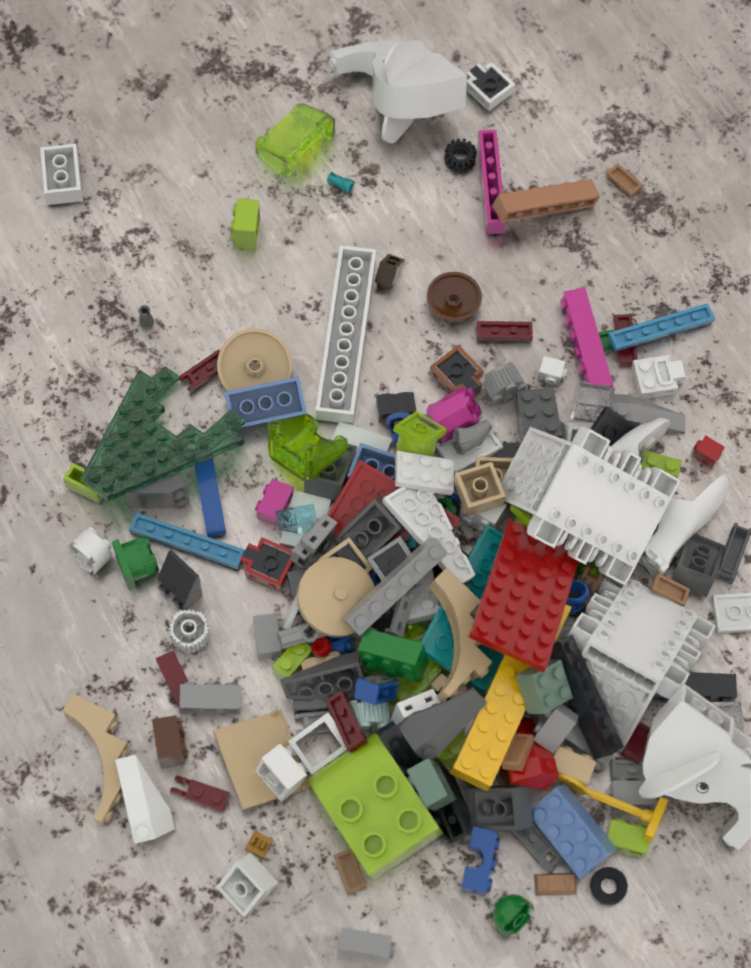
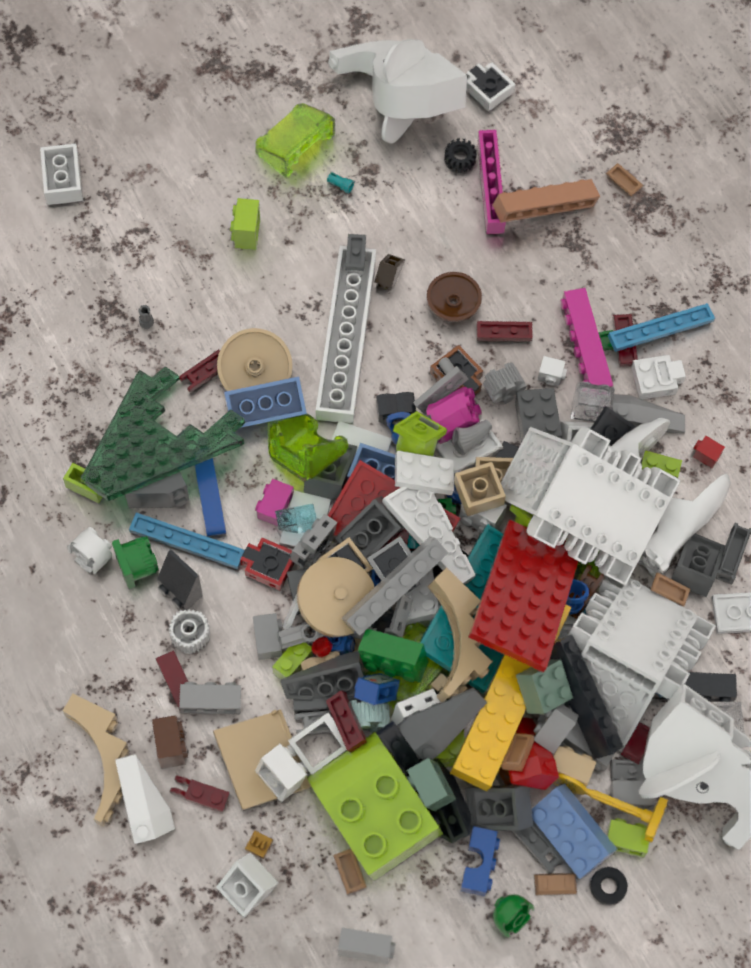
(355, 252): none -> dark grey plate
(449, 383): none -> light grey piece

